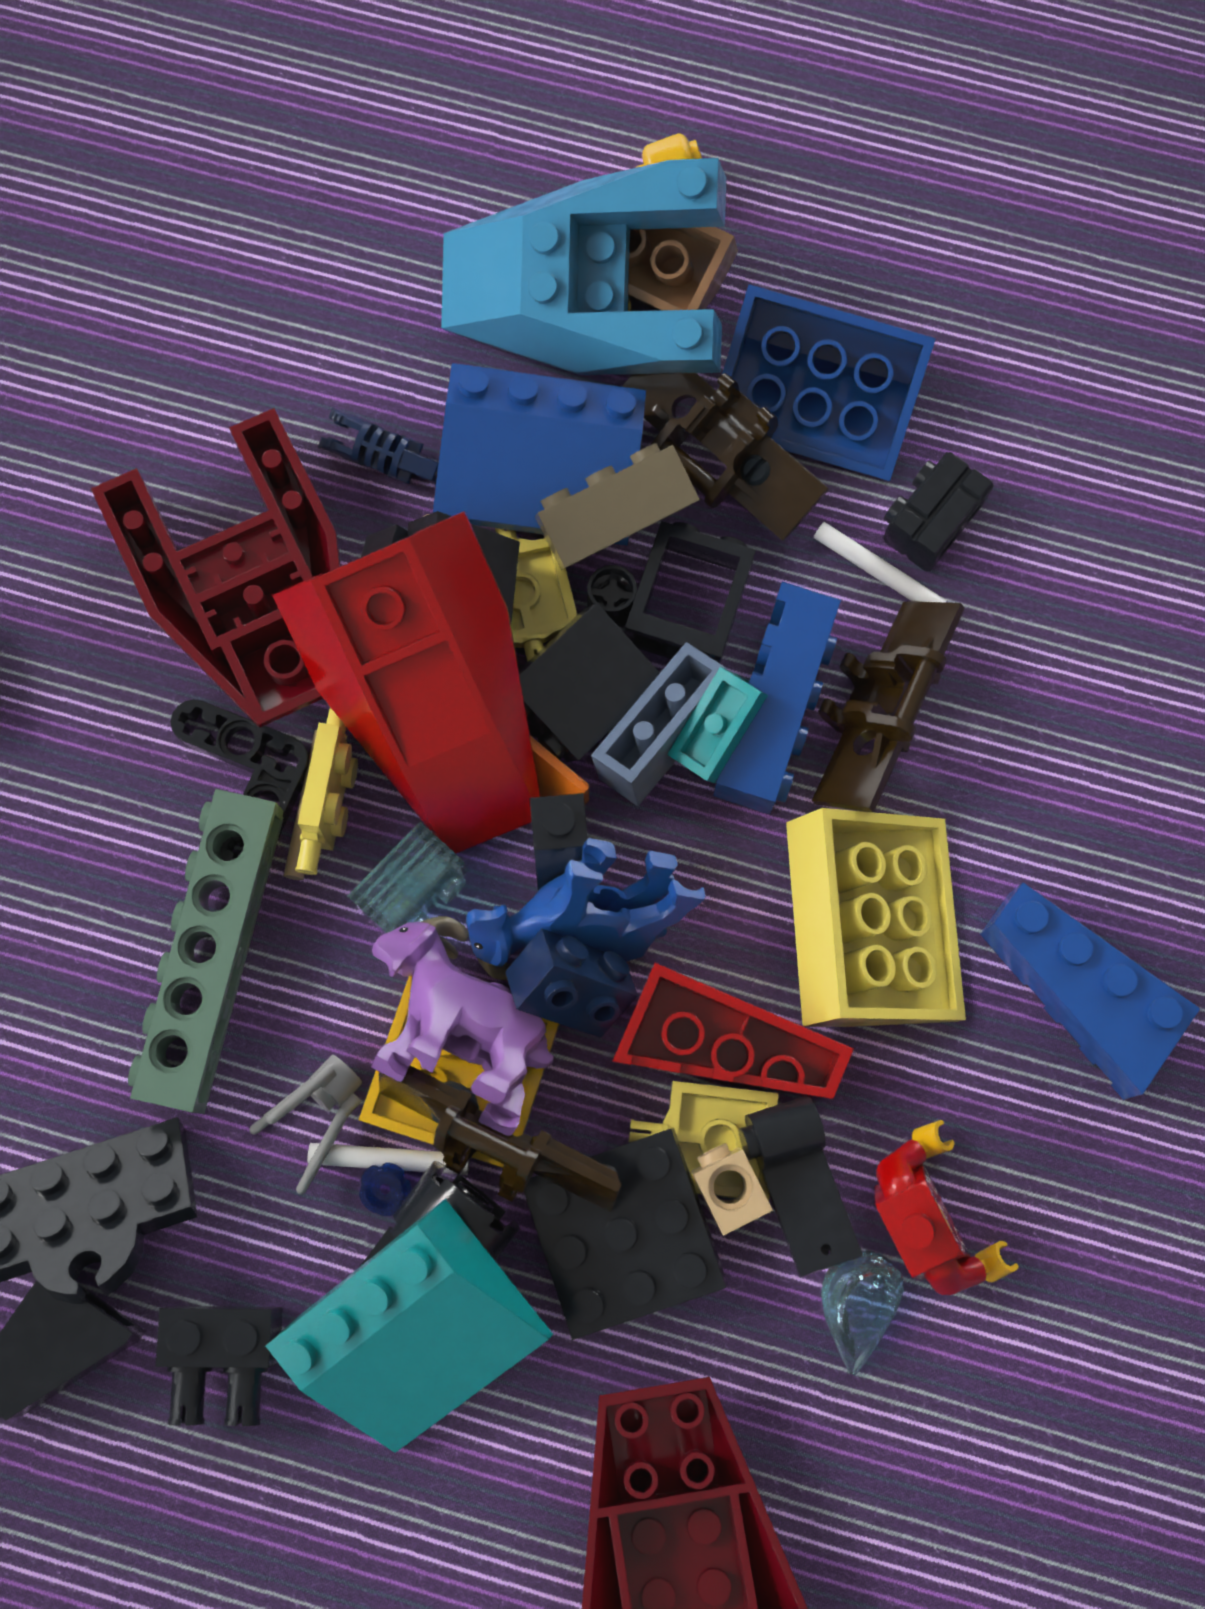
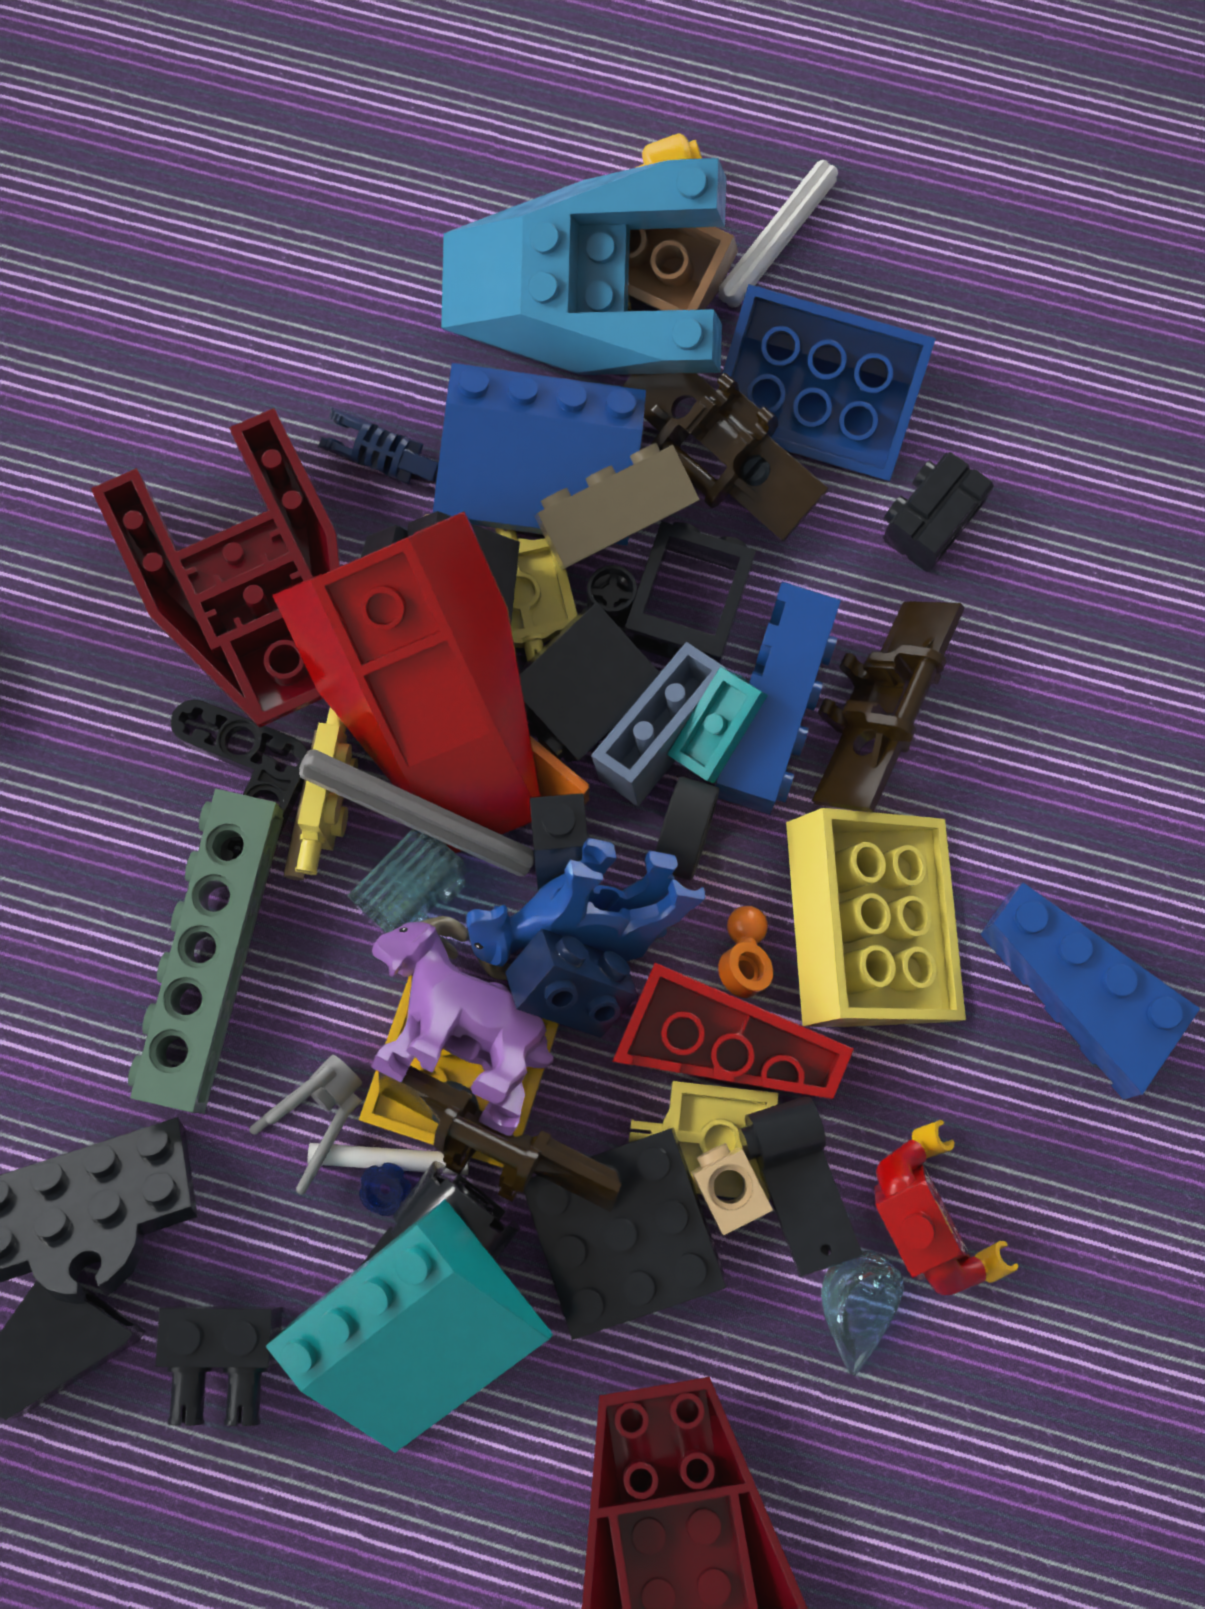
(415, 812): none -> light grey axle
(688, 824): none -> black tyre
(746, 966): none -> orange plate
(778, 233): none -> white axle
(874, 565): white bar -> none

